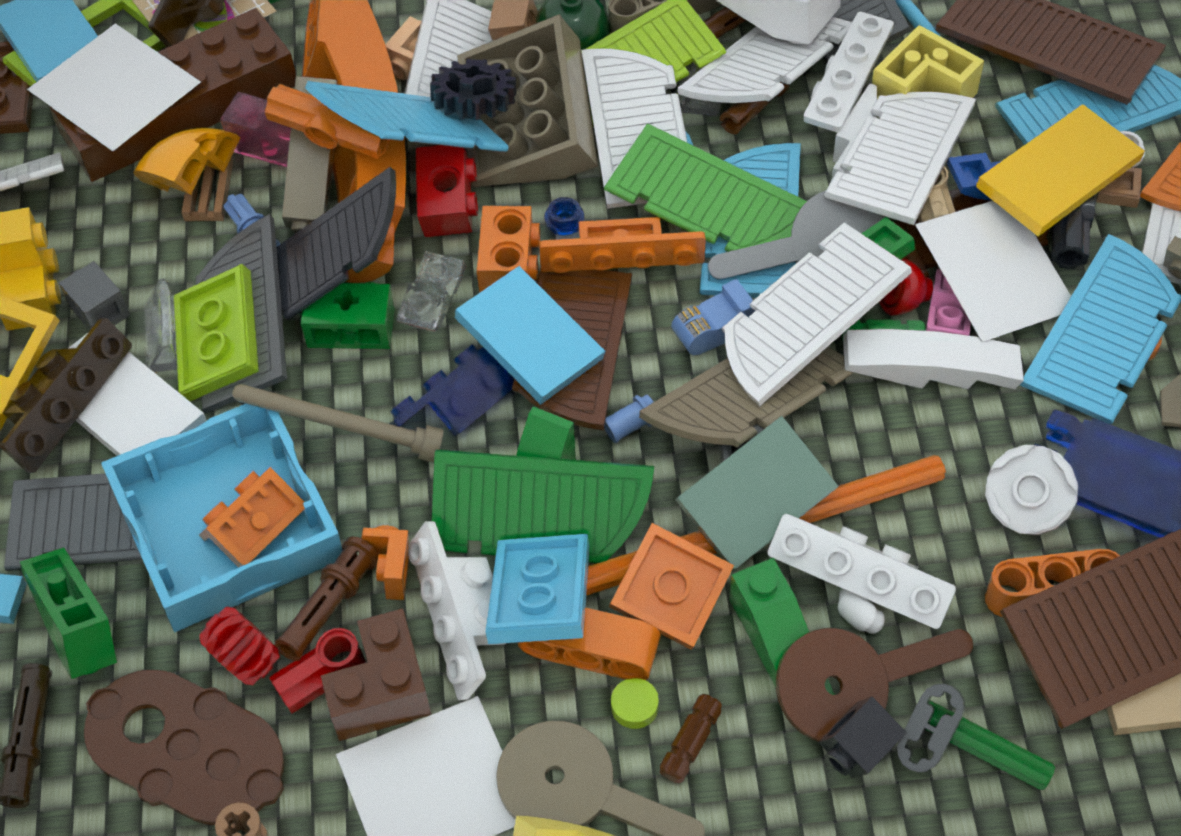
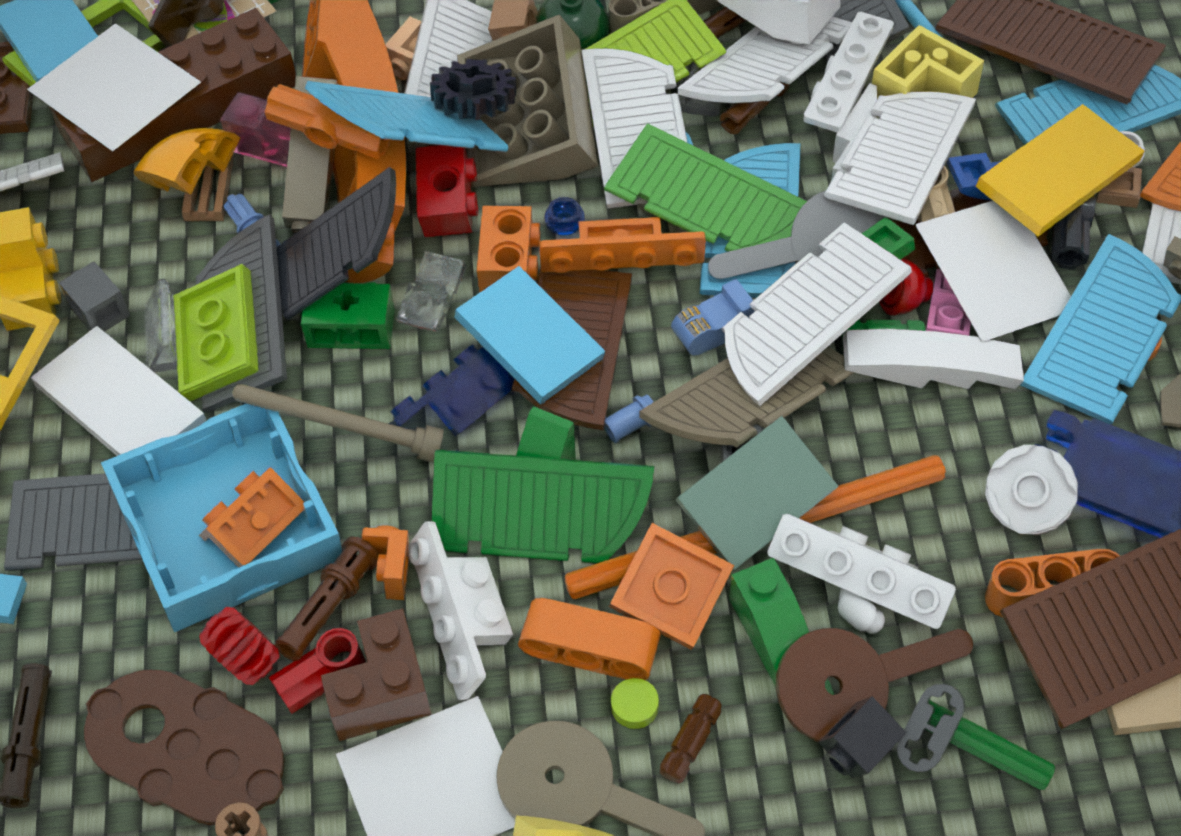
(60, 392): dark brown bracket -> none
(70, 613): green slope -> none
(538, 589): medium azure tile -> none

